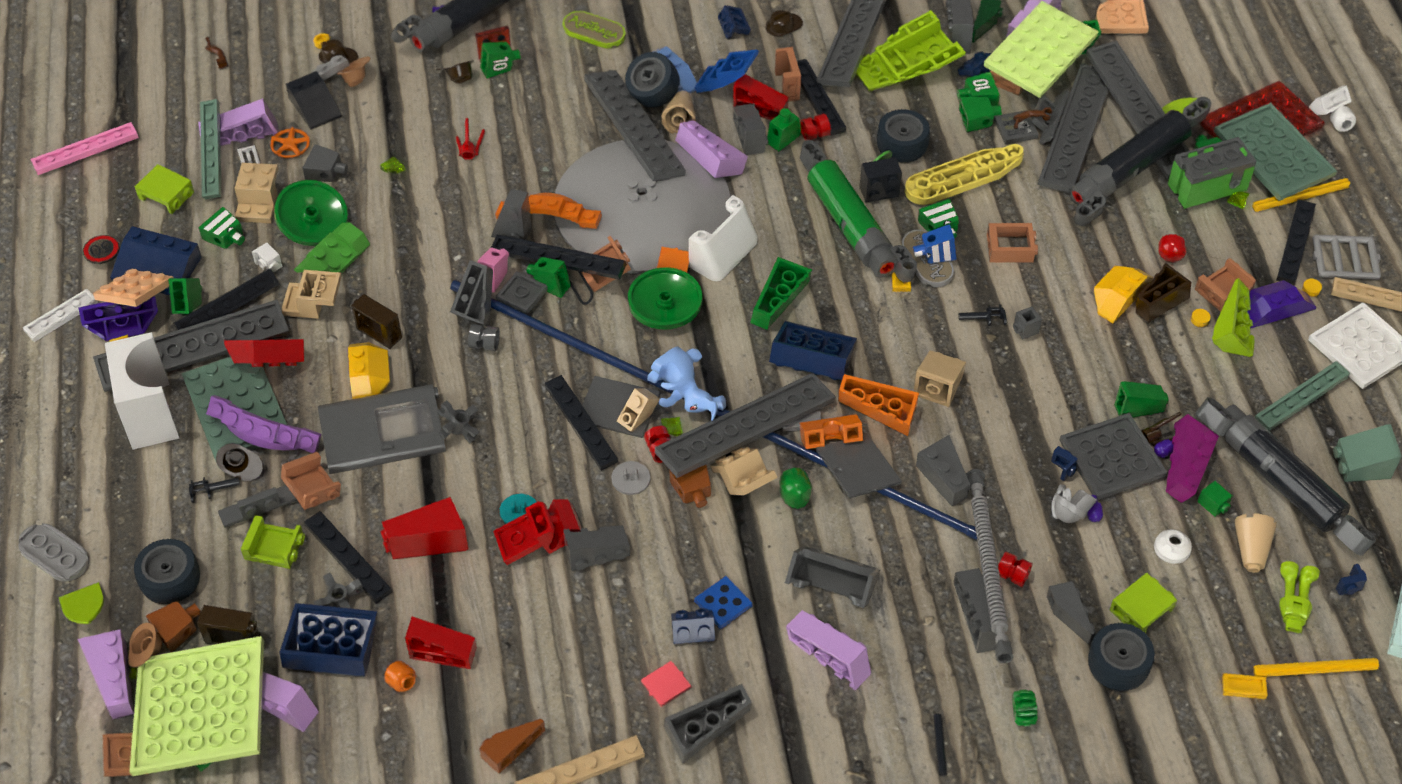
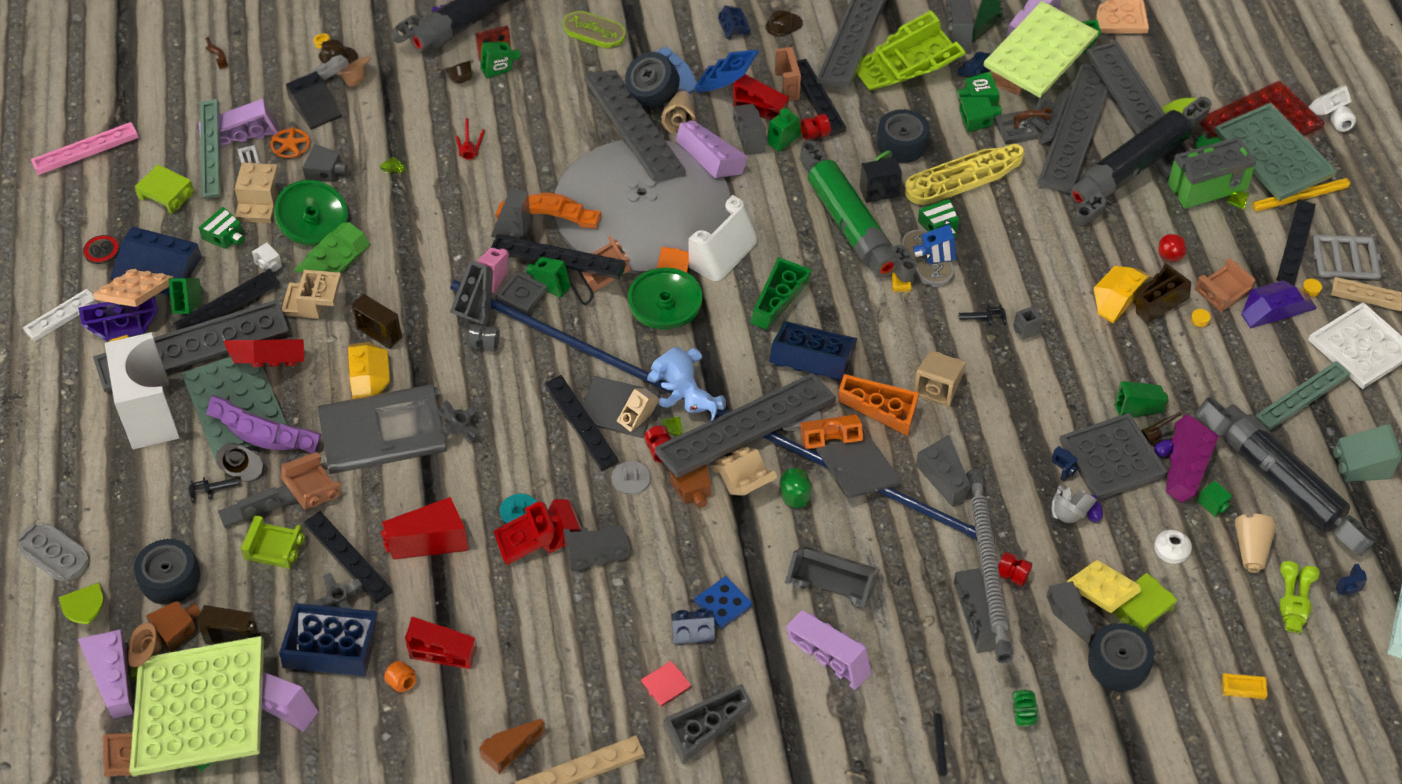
(1011, 254): nougat window -> none
(1104, 586): none -> light yellow plate
(1234, 324): lime wedge -> none
(1316, 667): yellow axle -> none

